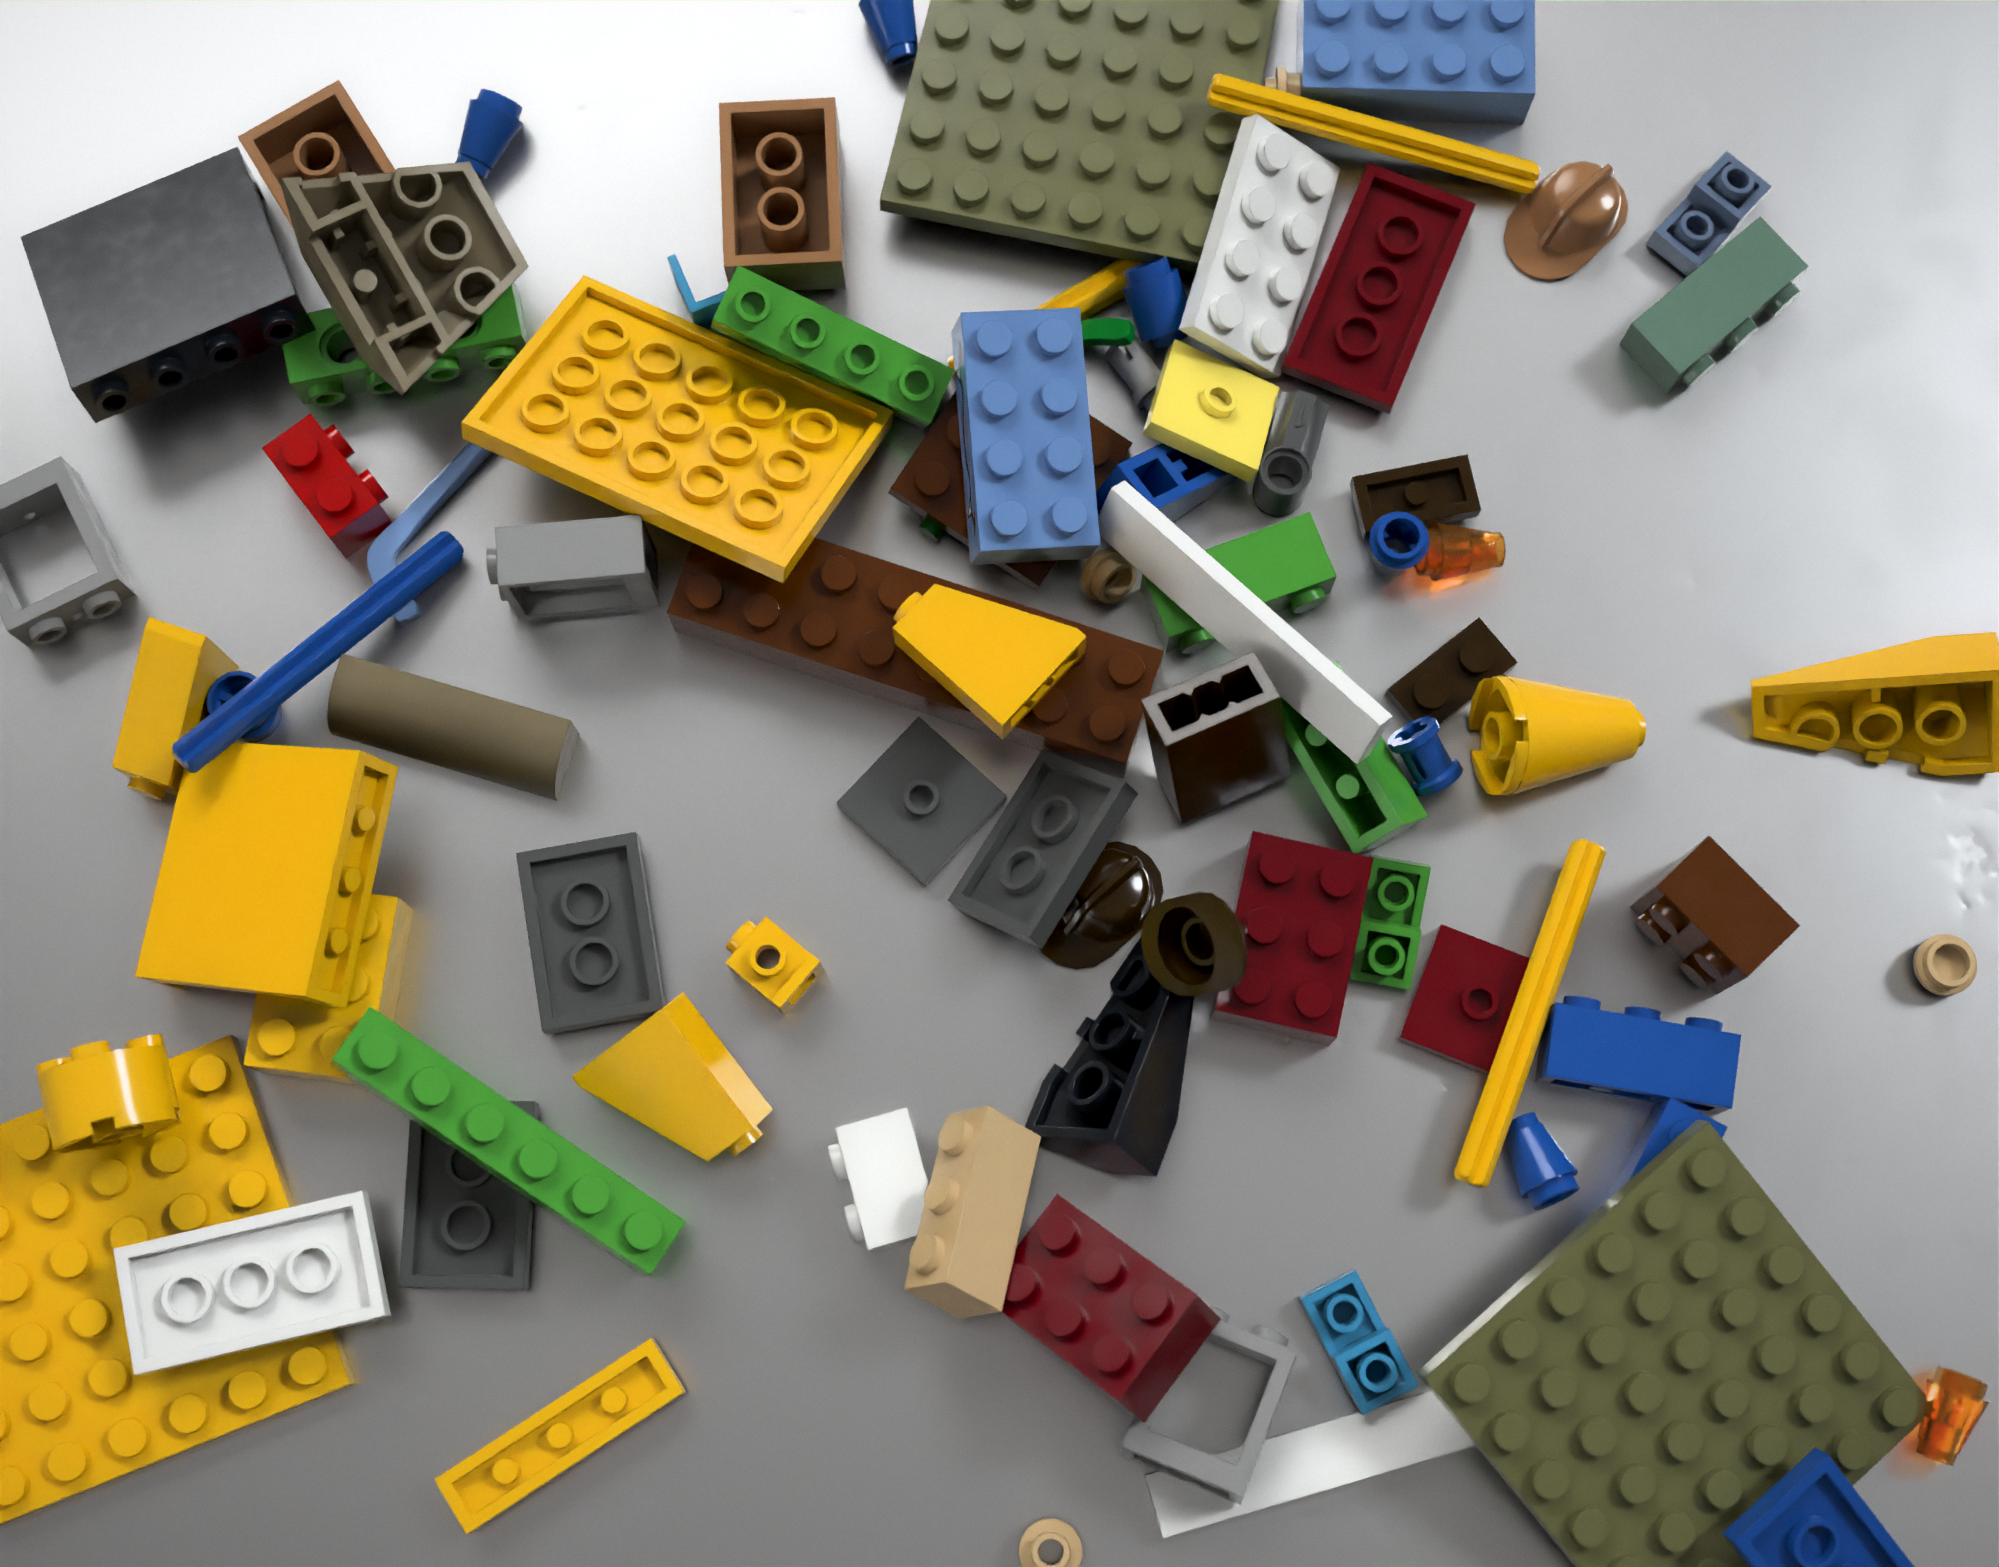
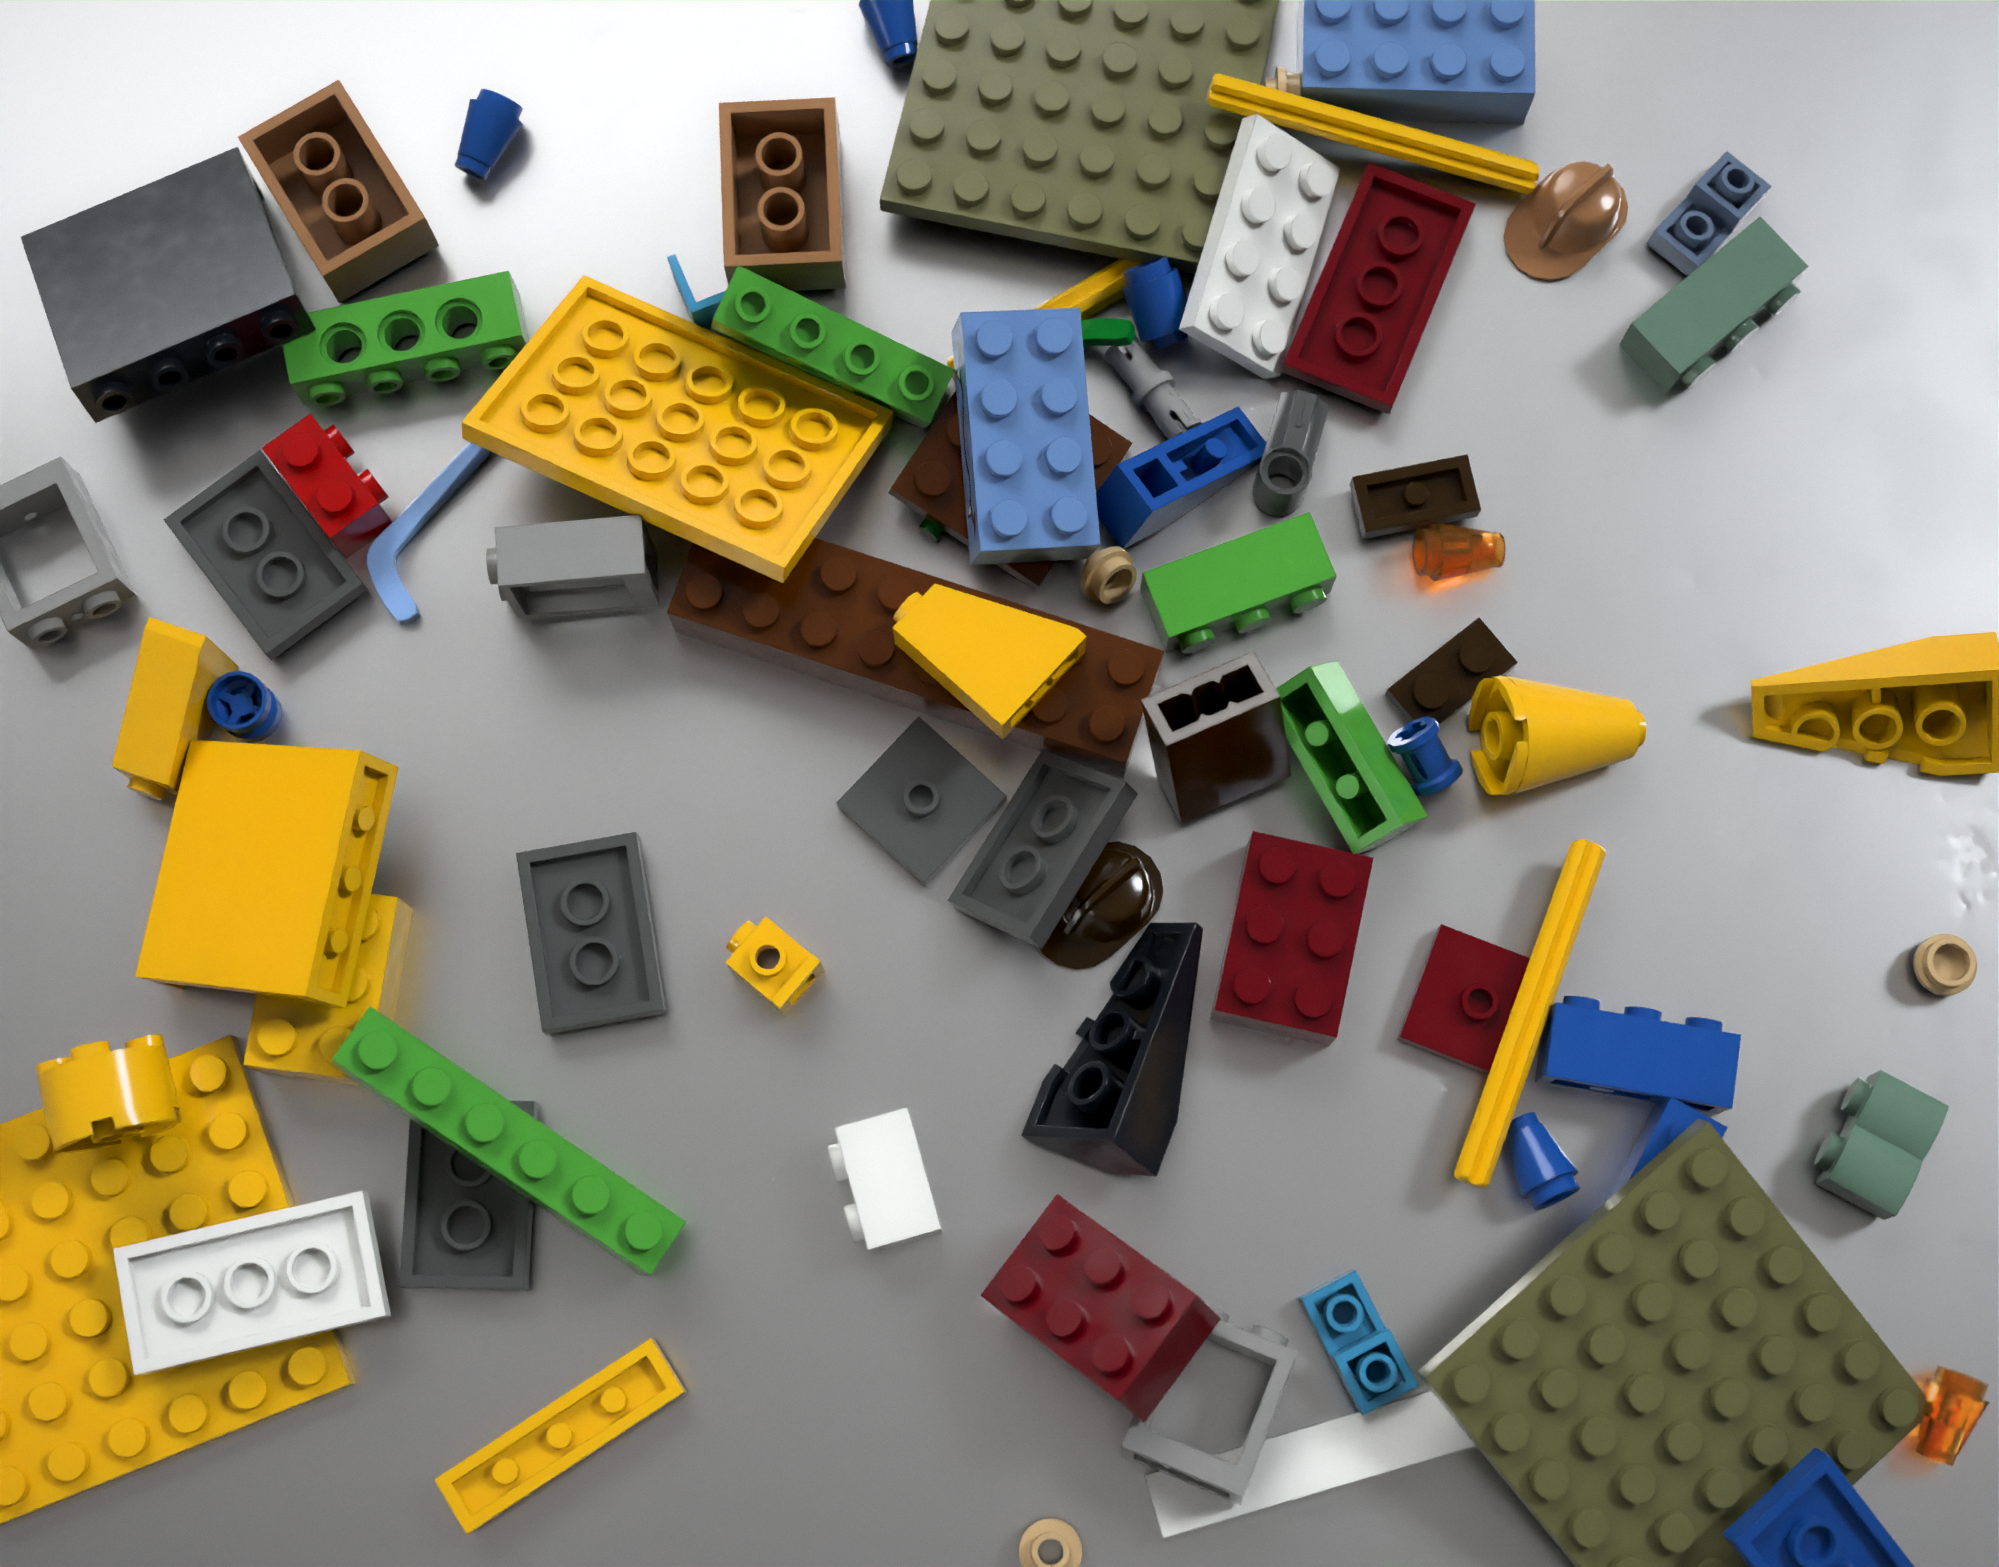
(265, 555): none -> dark grey plate
(317, 652): blue axle -> none
(404, 259): dark tan wedge -> none
(450, 727): dark tan brick -> none
(679, 1083): yellow slope -> none
(973, 1213): tan brick -> none
(1194, 944): dark brown piece -> none
(1211, 410): light yellow plate -> none
(1242, 622): white tile -> none
(1390, 923): bright green slope -> none
(1402, 533): blue cone -> none
(1713, 917): reddish brown brick -> none
(1880, 1143): none -> sand green brick

